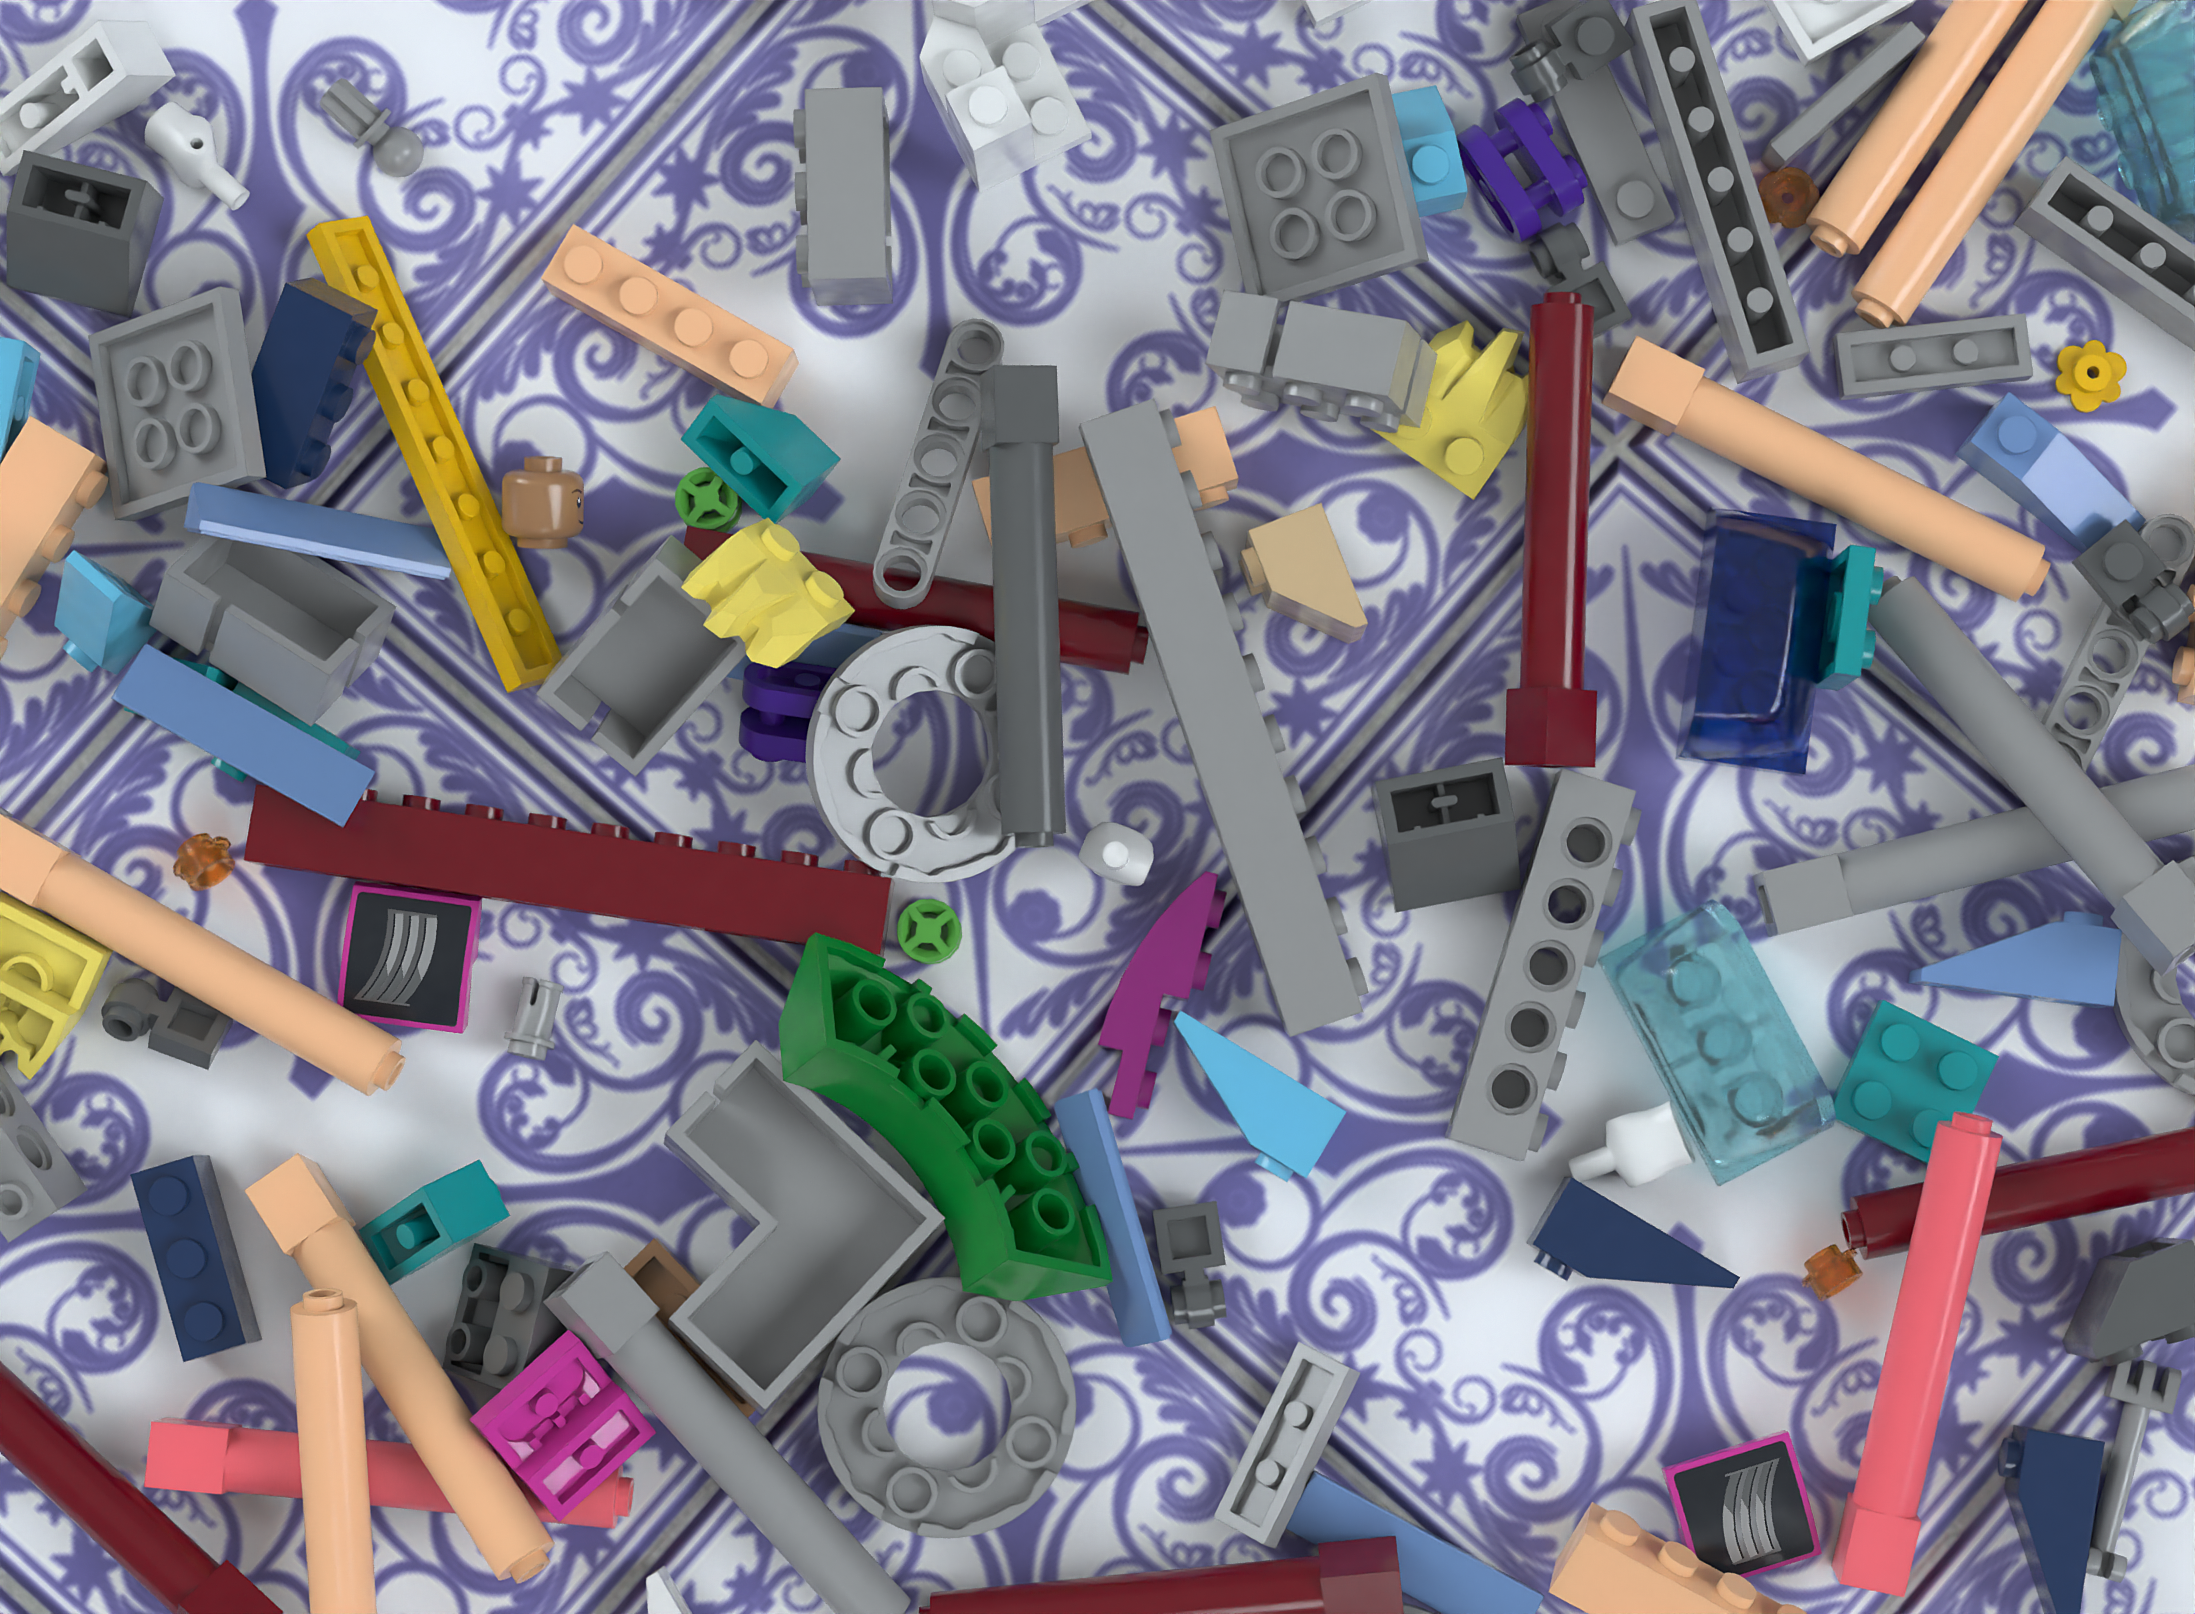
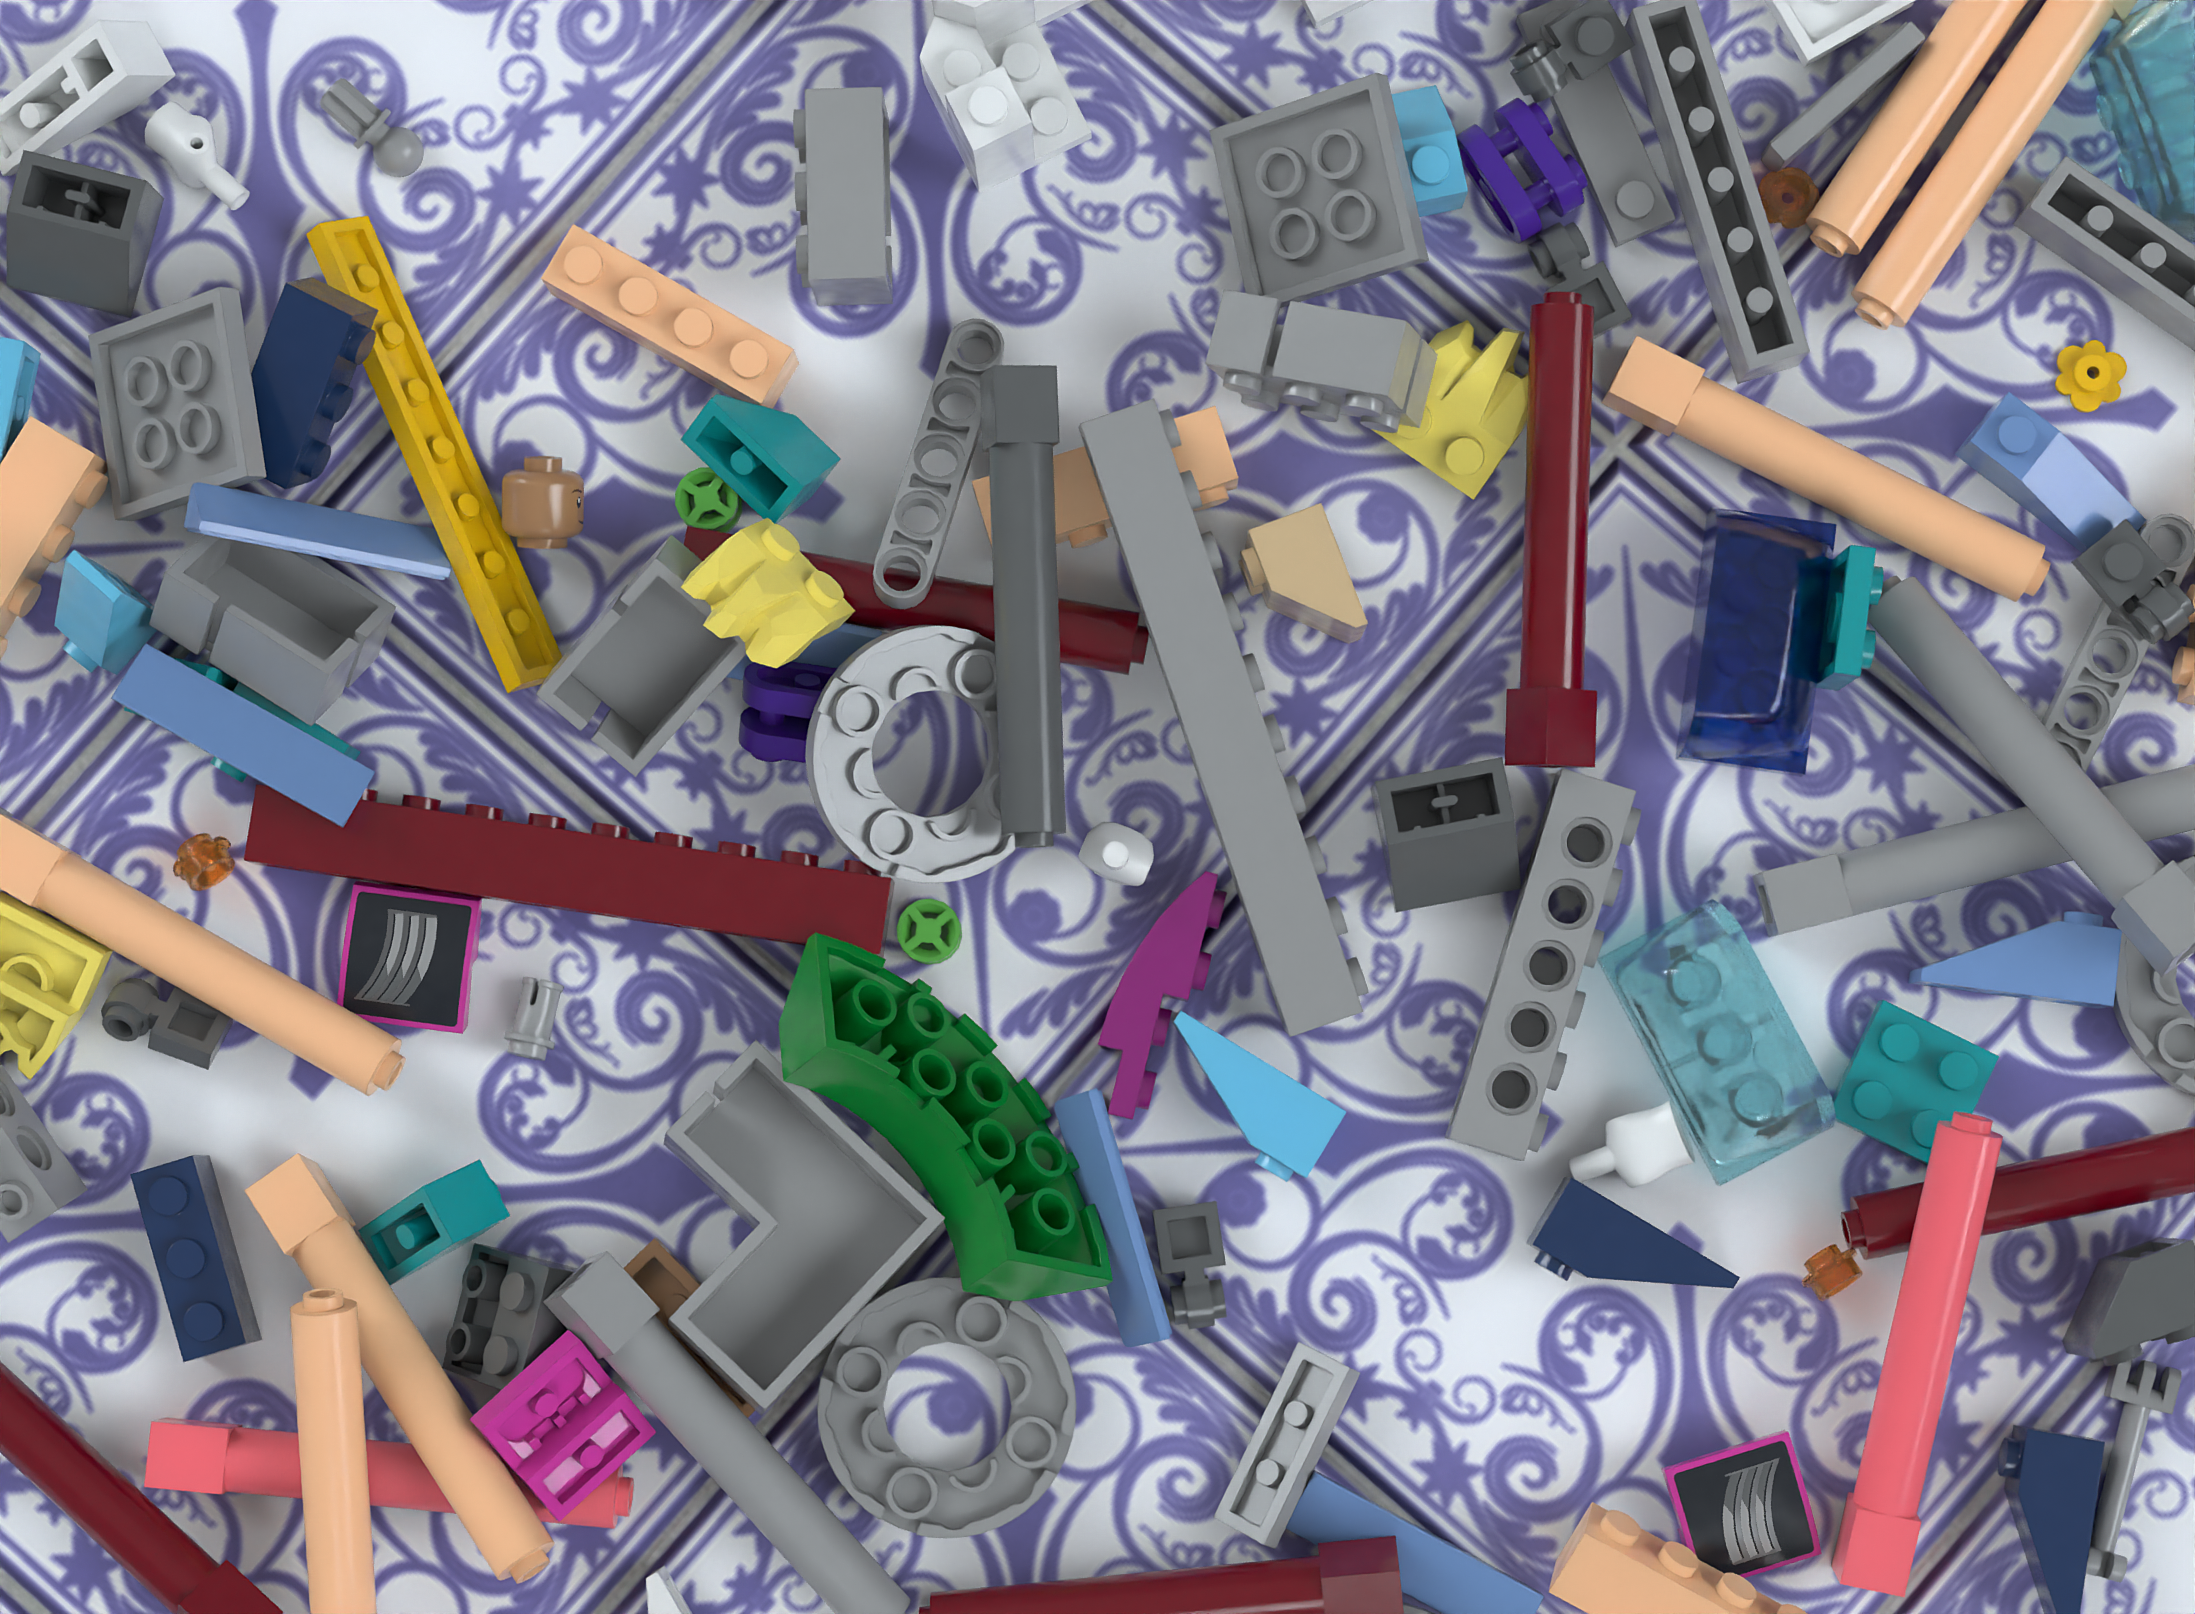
(1932, 356): light grey plate -> none

